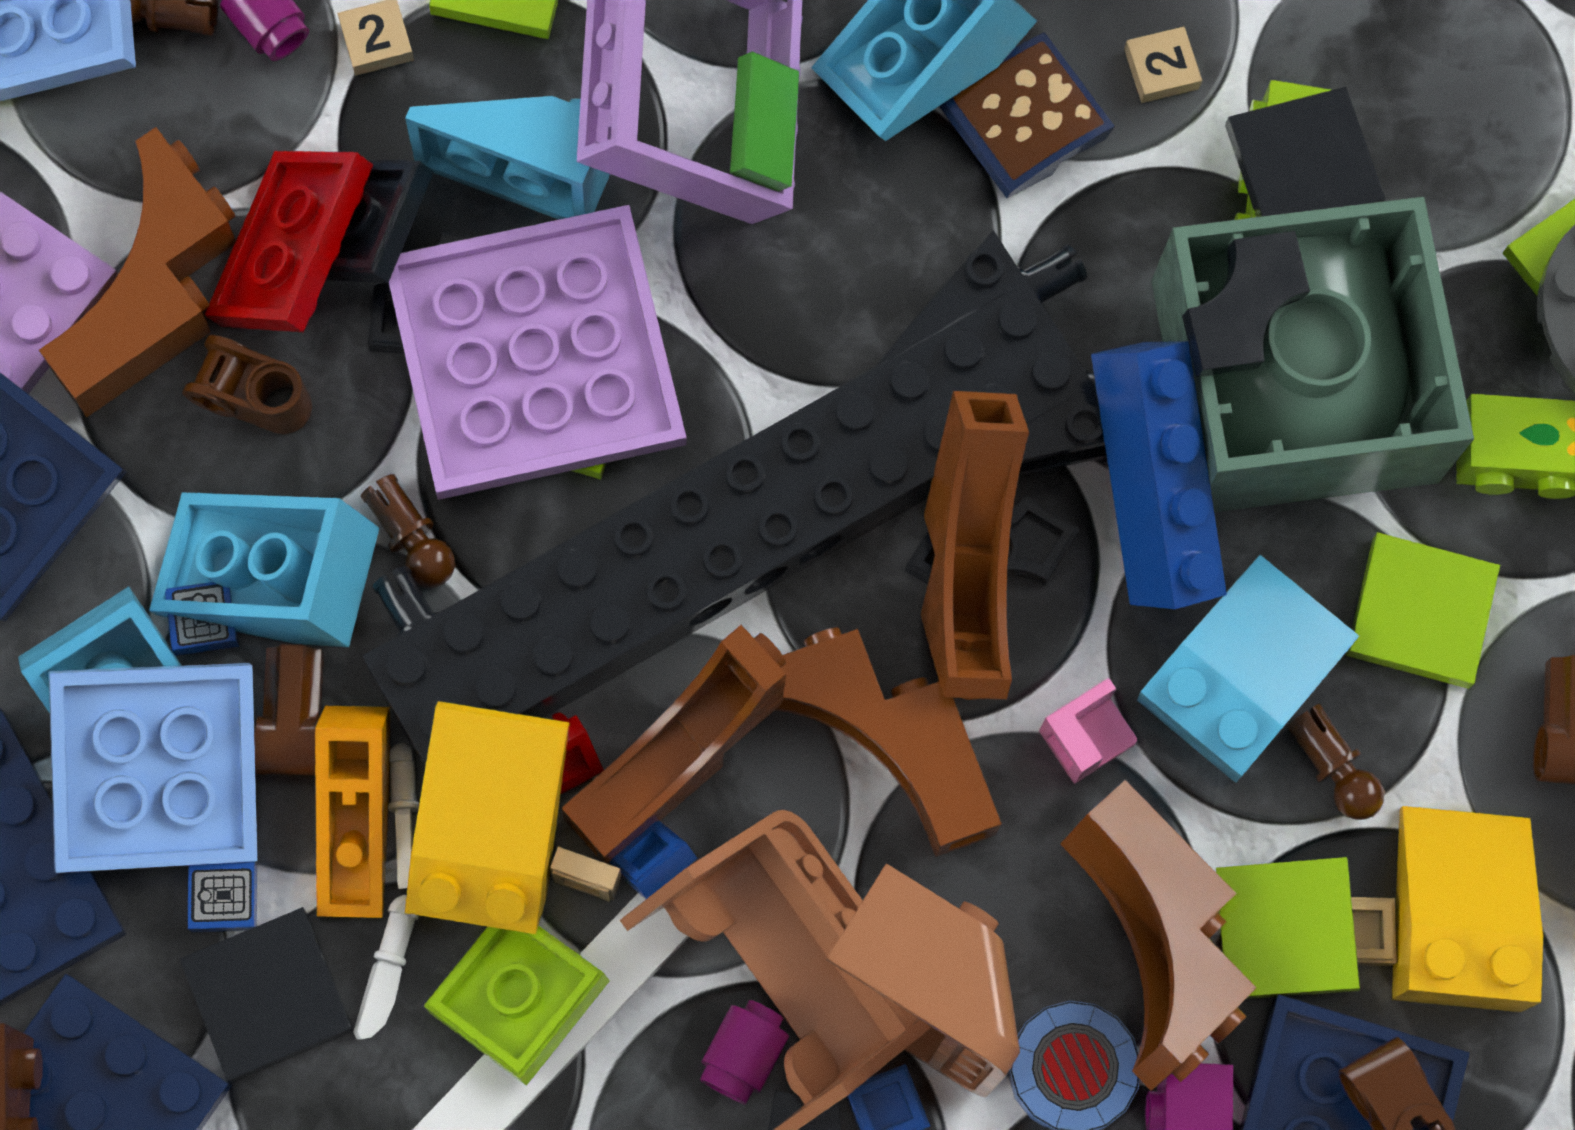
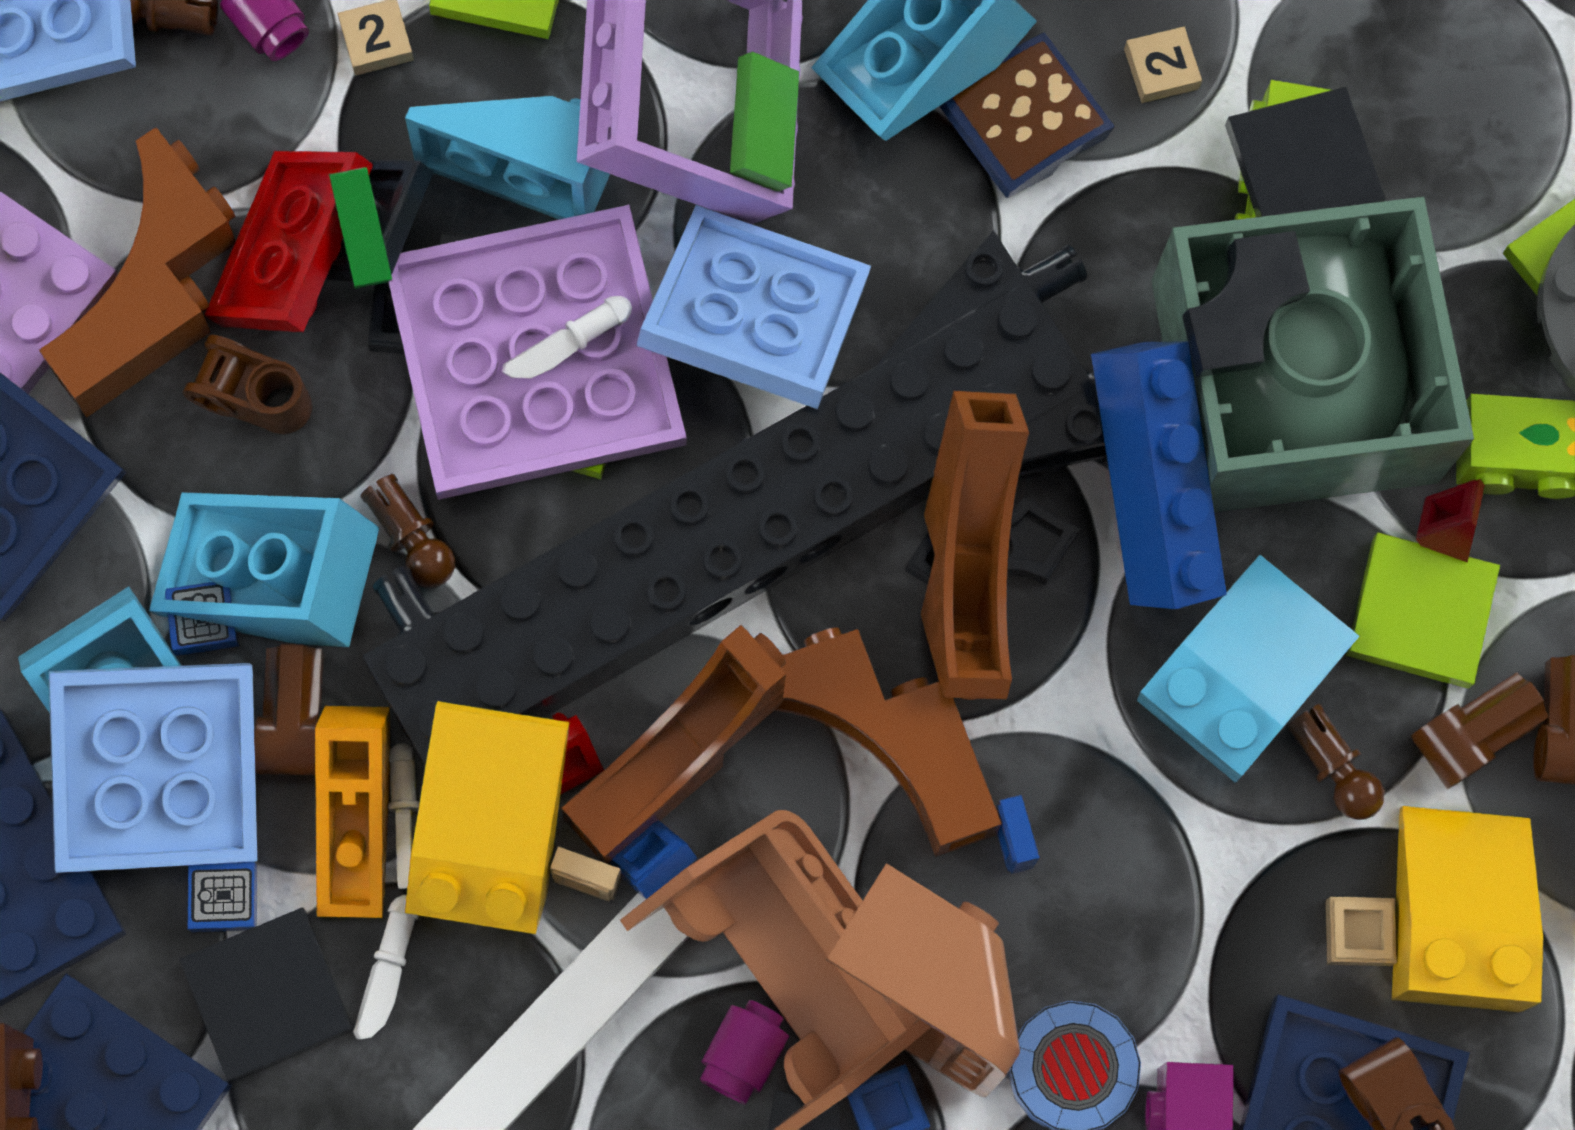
(360, 227): none -> green window
(517, 997): lime tile -> none
(565, 342): none -> white piece
(754, 306): none -> light blue plate
(1016, 835): none -> blue tile
(1088, 732): bright pink panel -> none
(1169, 914): arch -> none
(1291, 927): lime tile -> none
(1451, 519): none -> dark red slope
(1468, 736): none -> reddish brown piece

